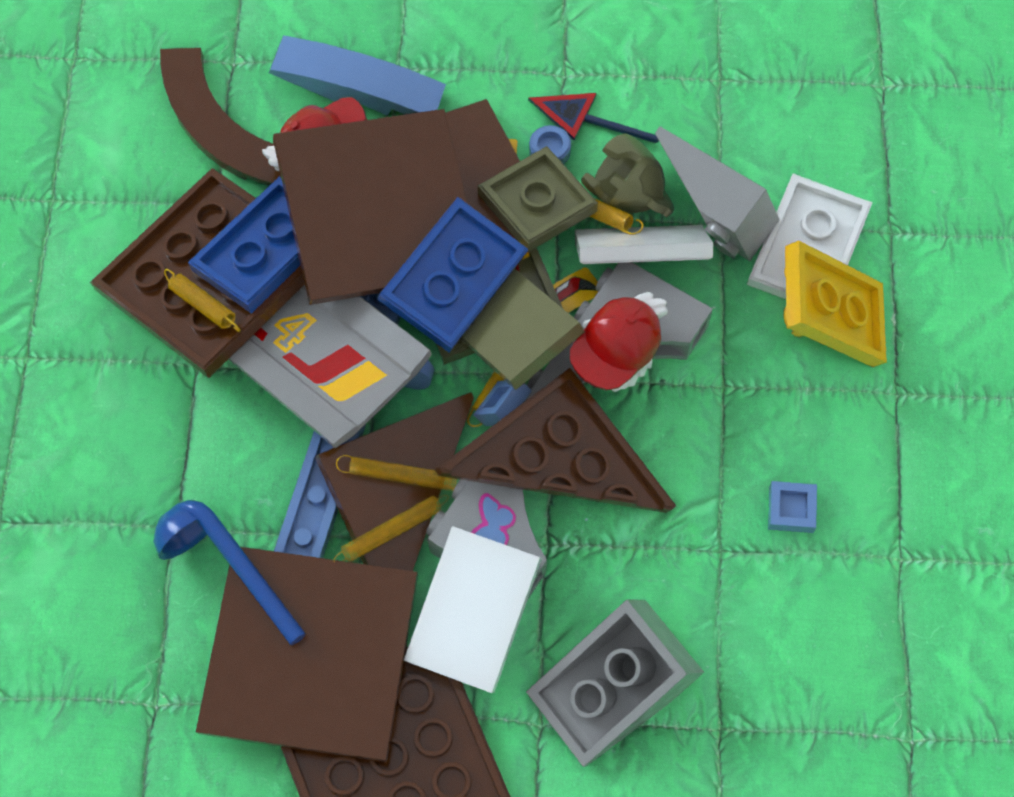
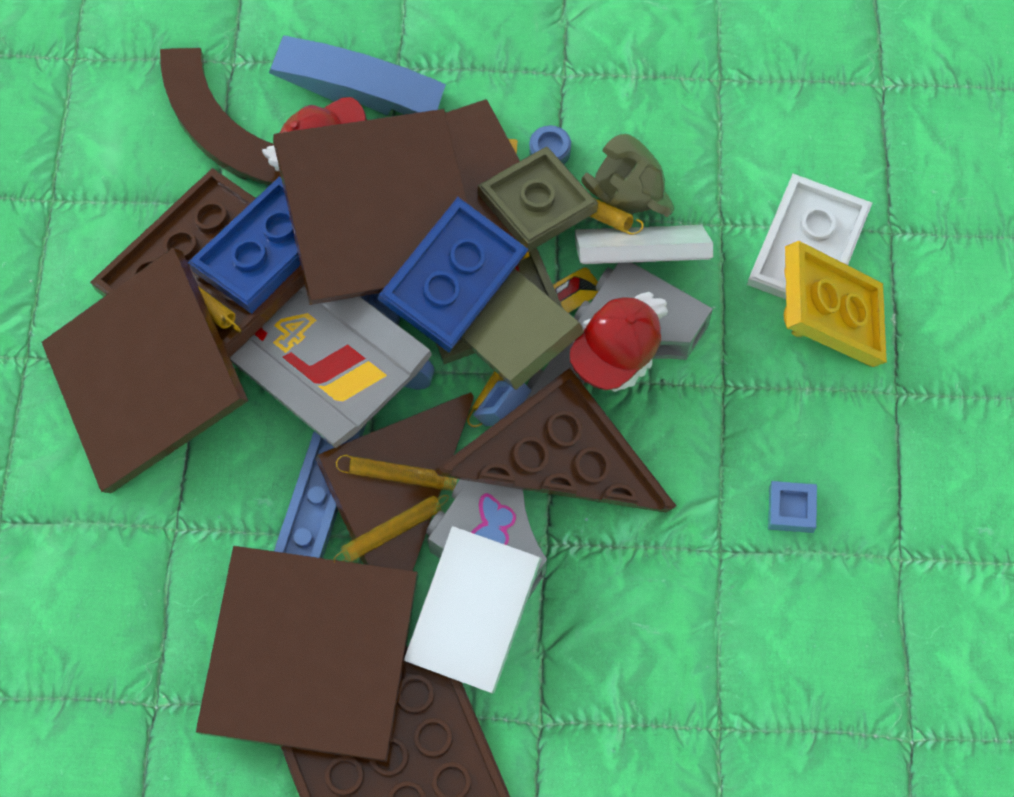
(143, 371): none -> reddish brown tile
(193, 520): blue piece -> none
(572, 110): piece -> none
(614, 680): light grey slope -> none
(732, 205): light grey slope -> none

